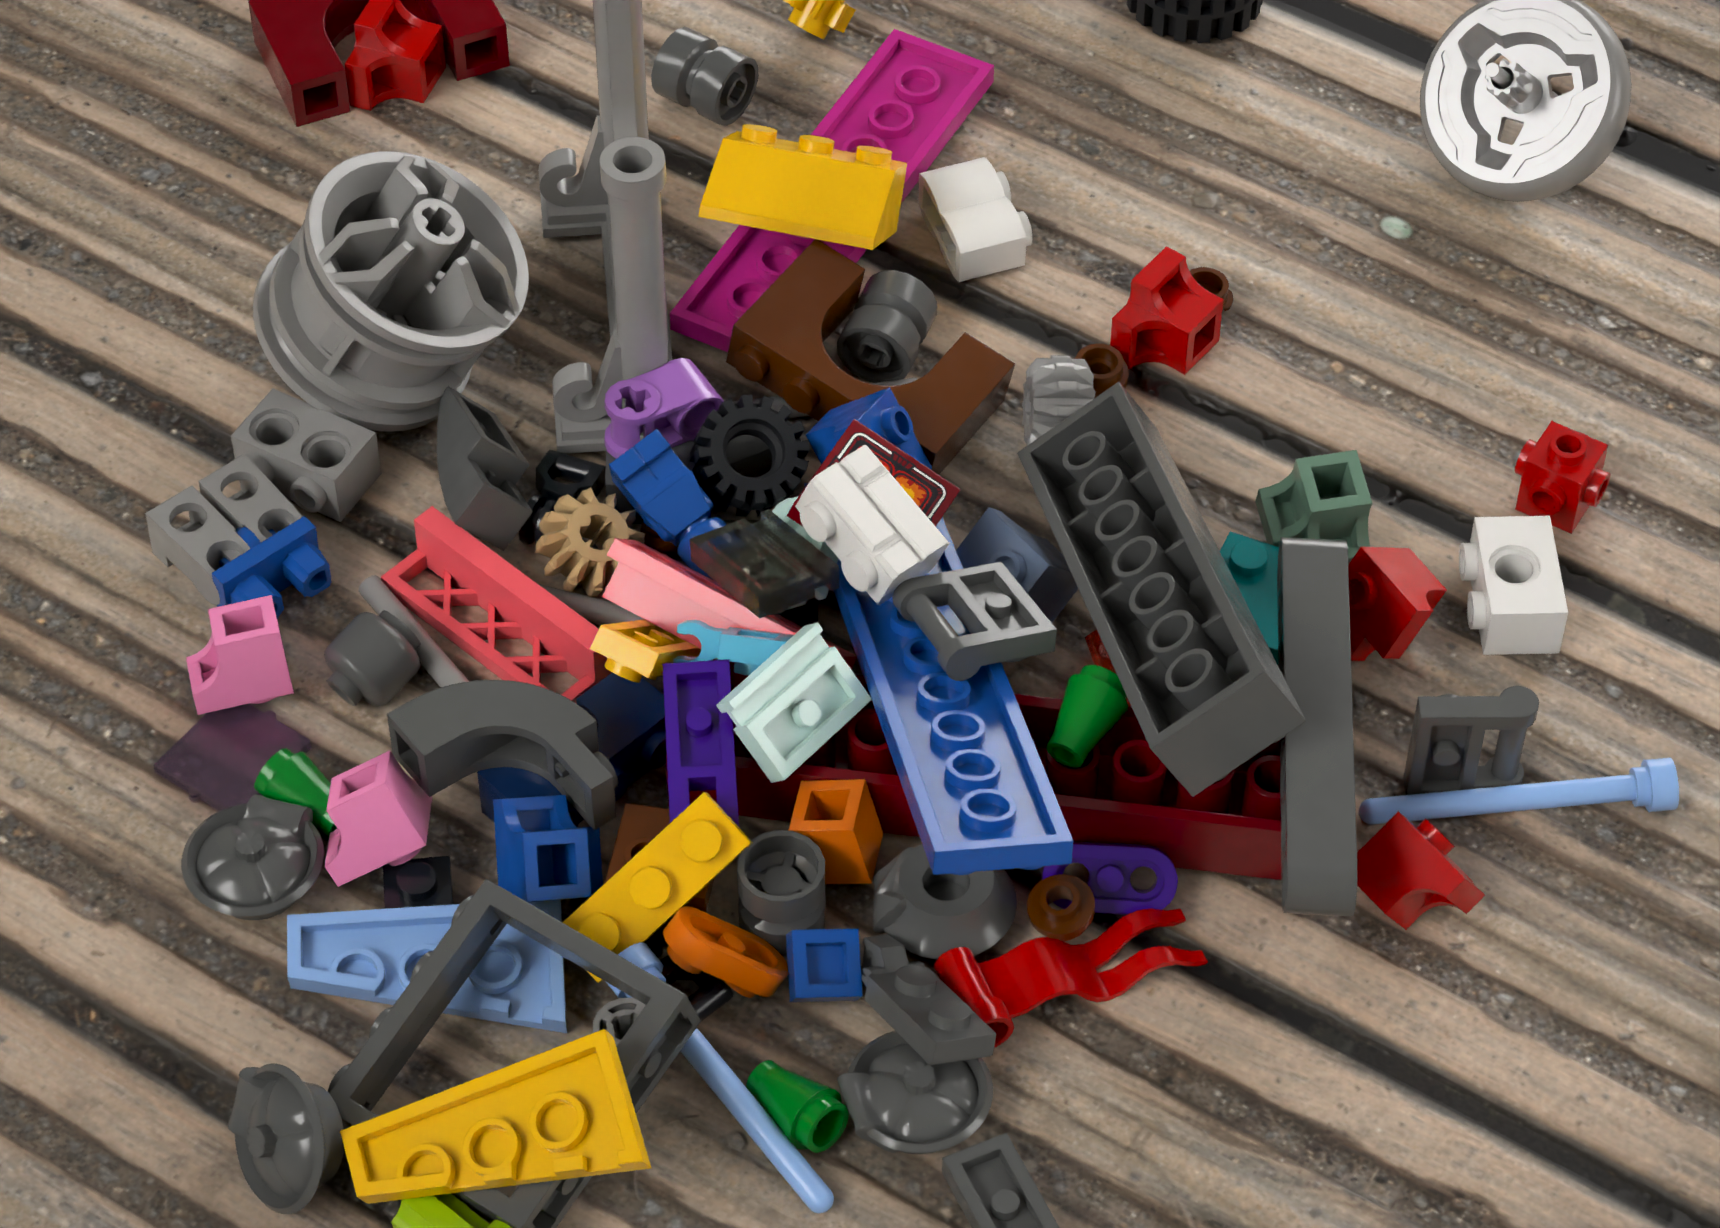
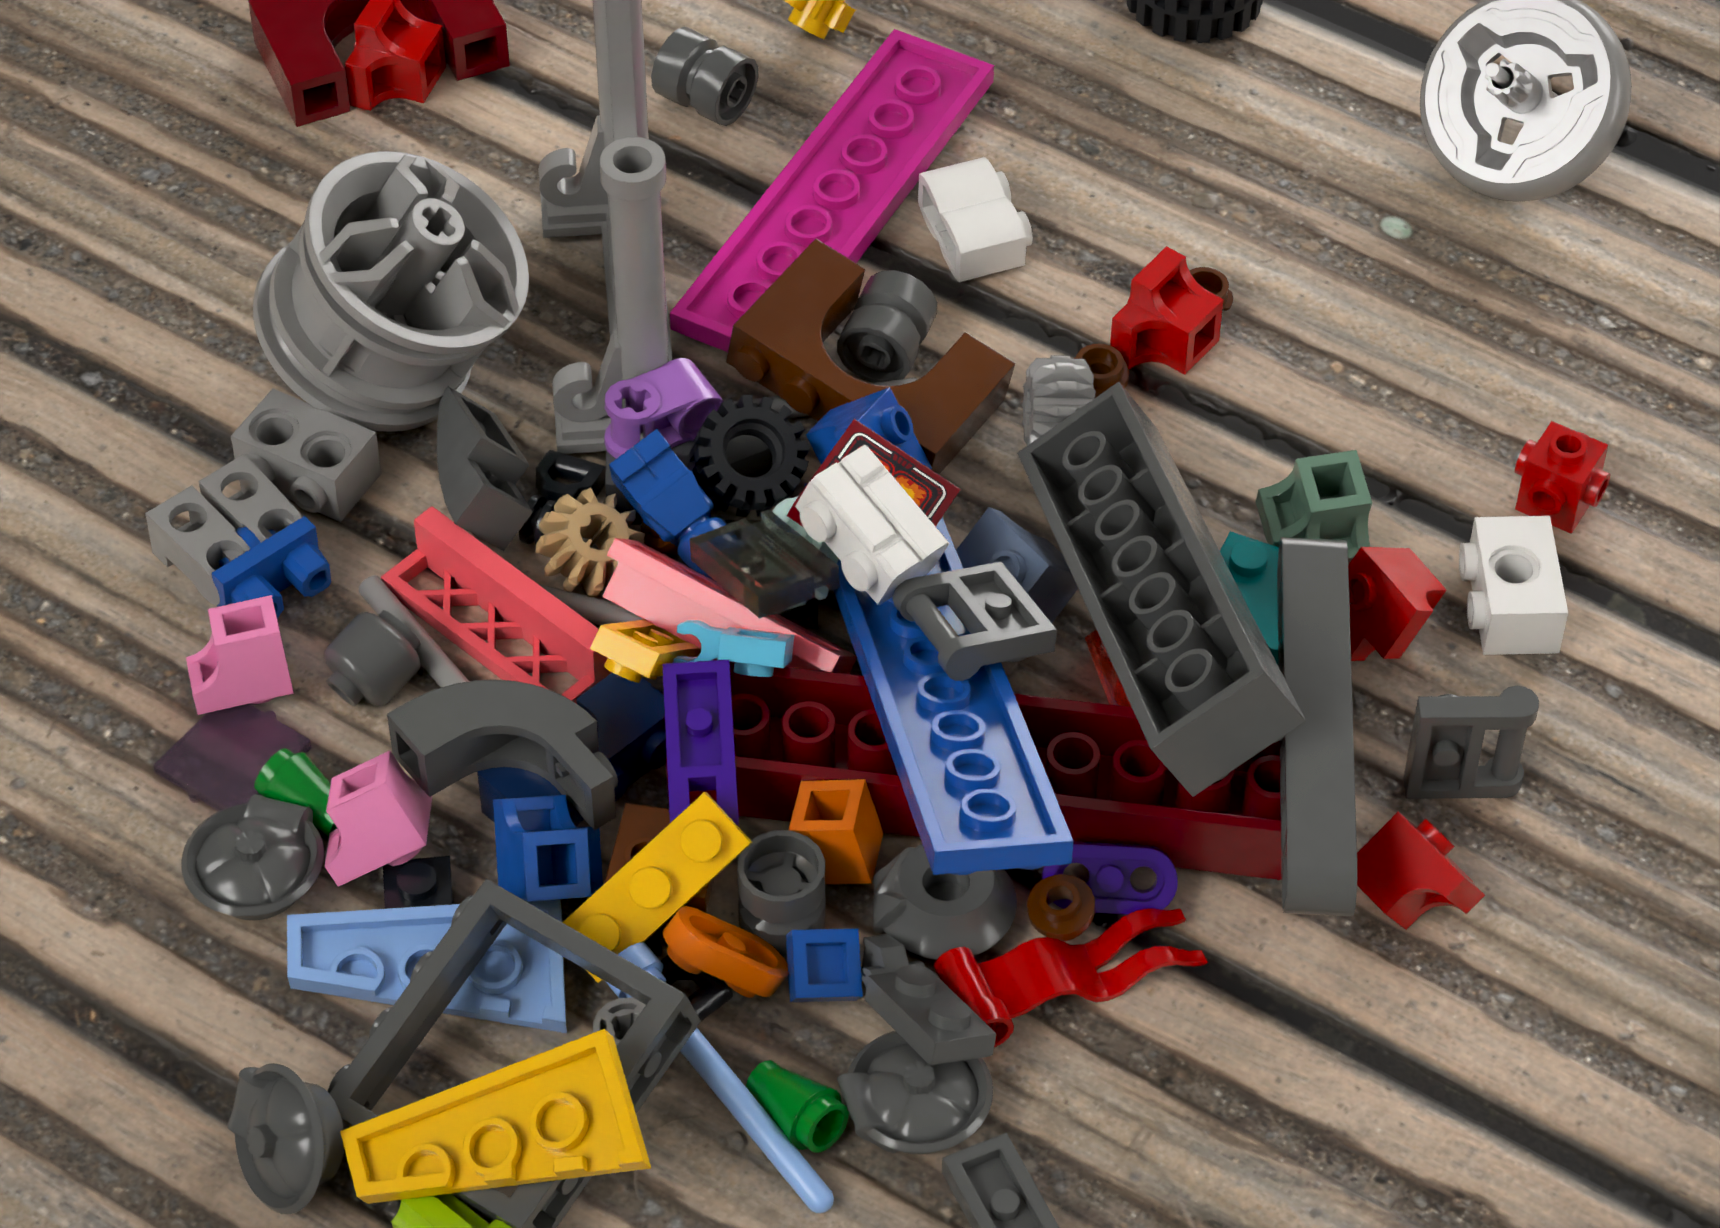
(794, 703): light aqua plate -> none
(805, 187): yellow slope -> none
(1087, 713): green cone -> none
(1650, 786): light blue piece -> none

